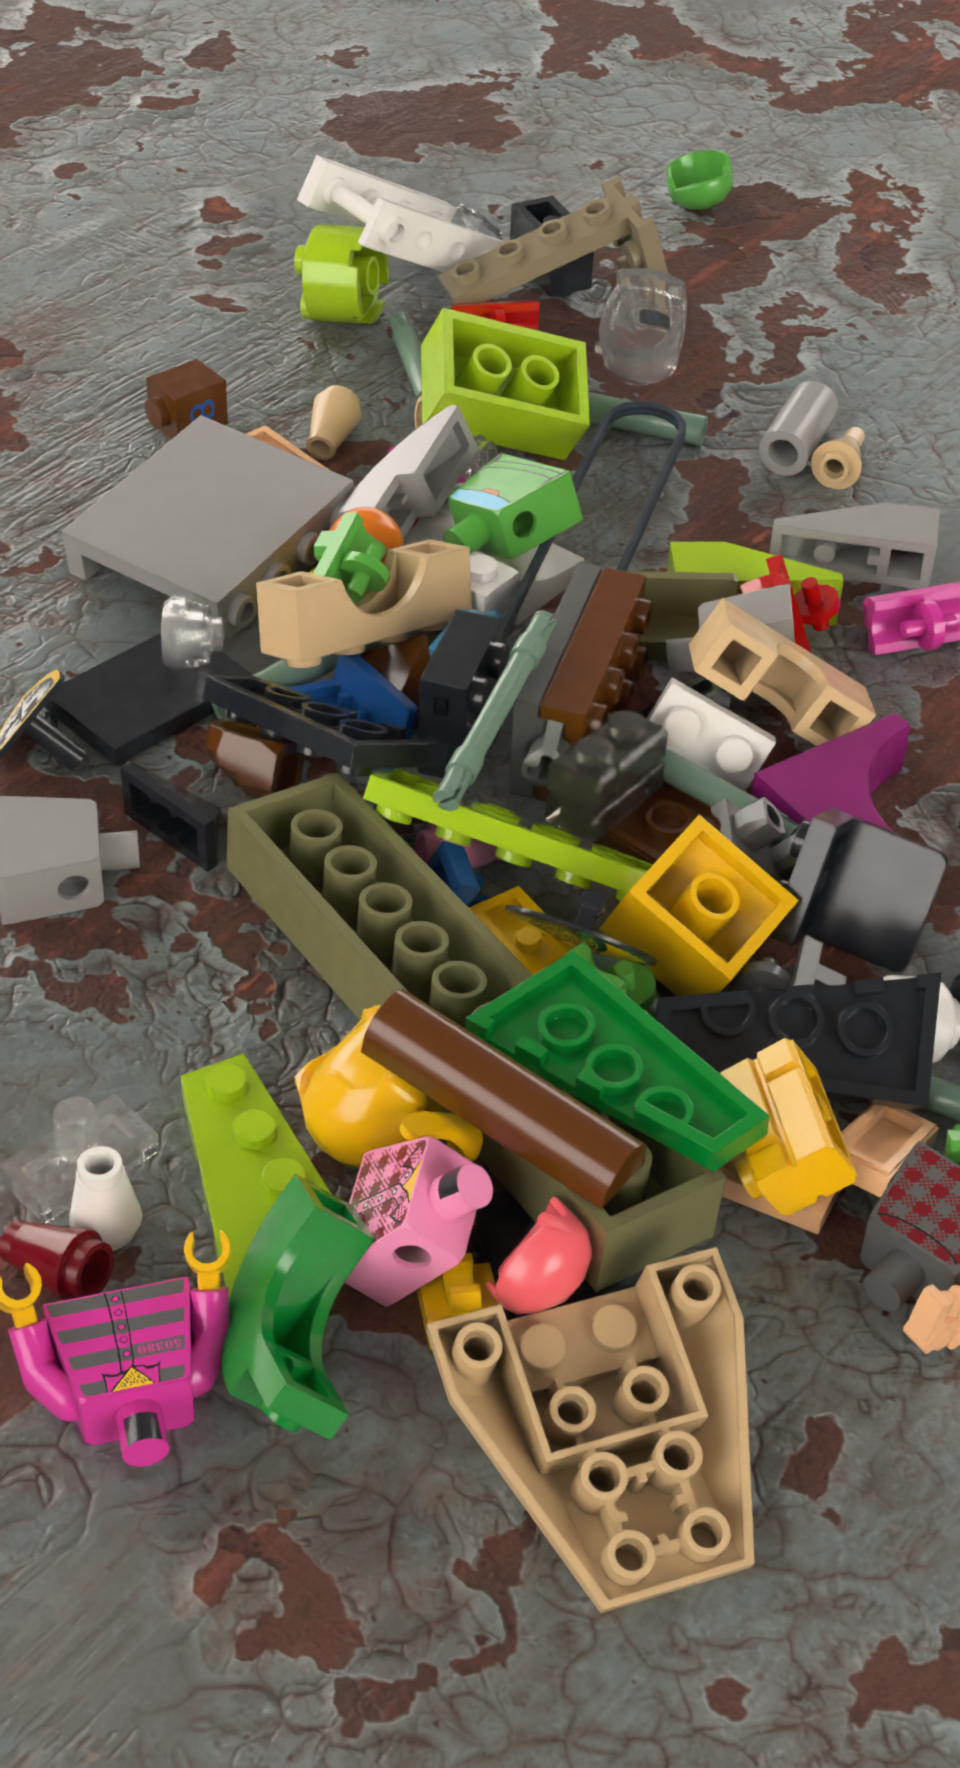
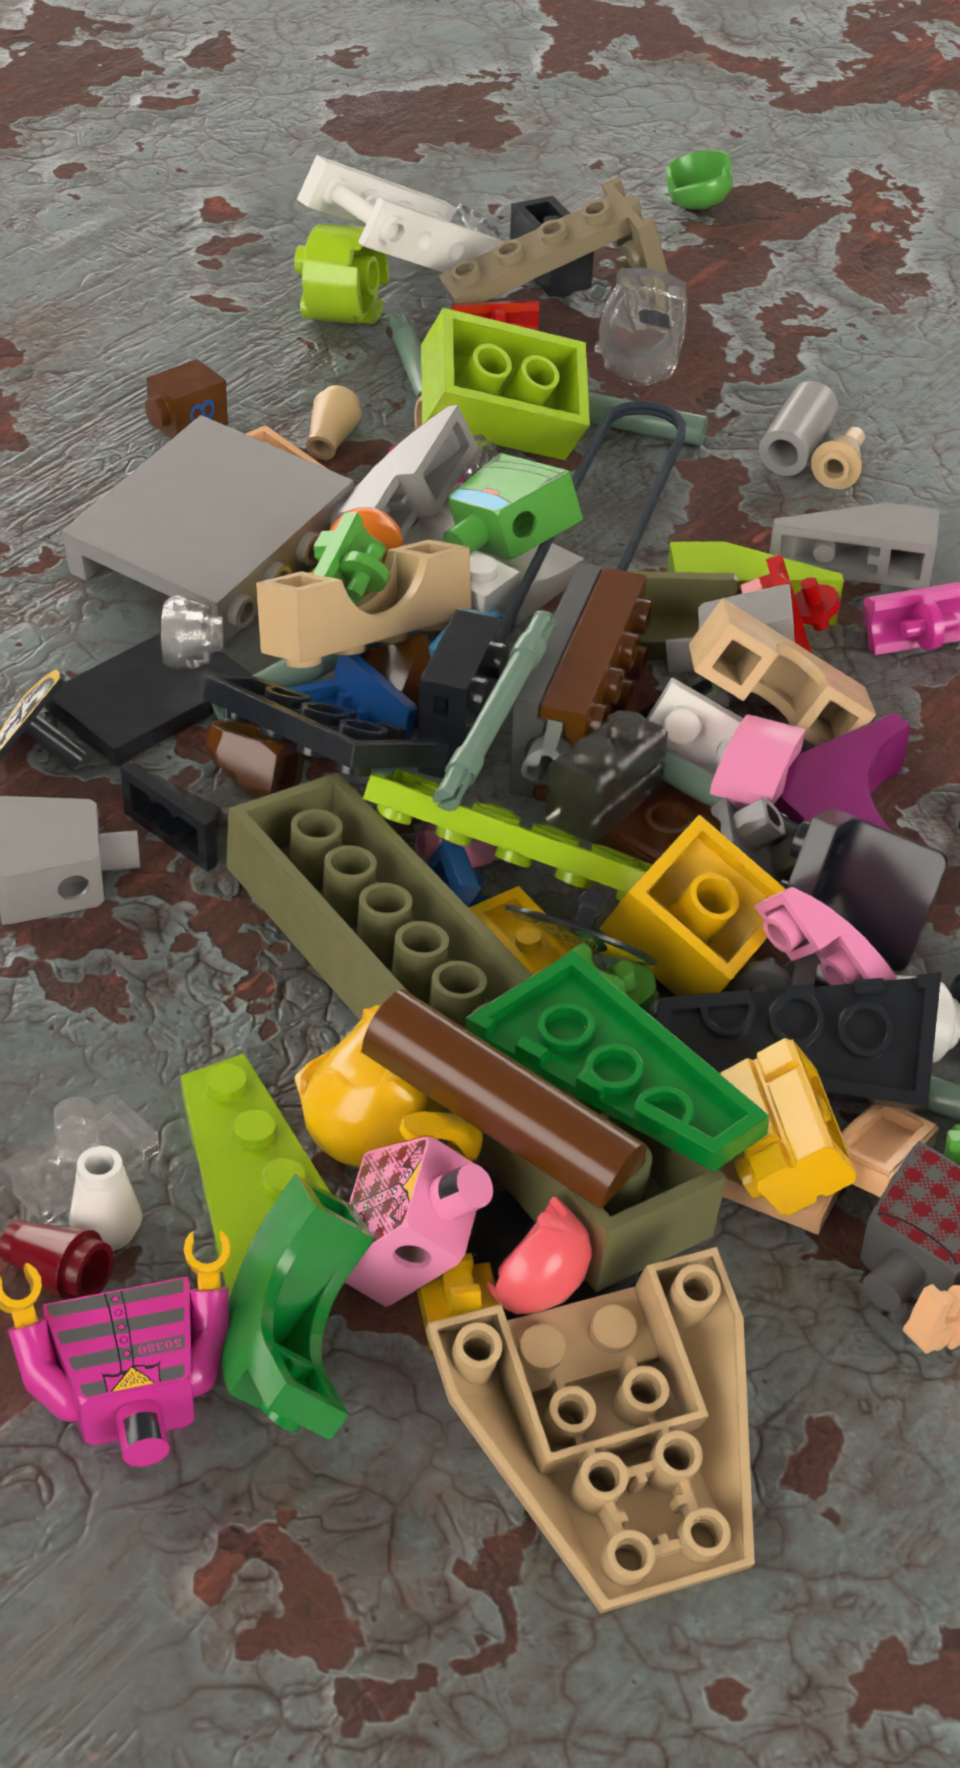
(757, 761): none -> bright pink slope
(807, 926): none -> bright pink slope

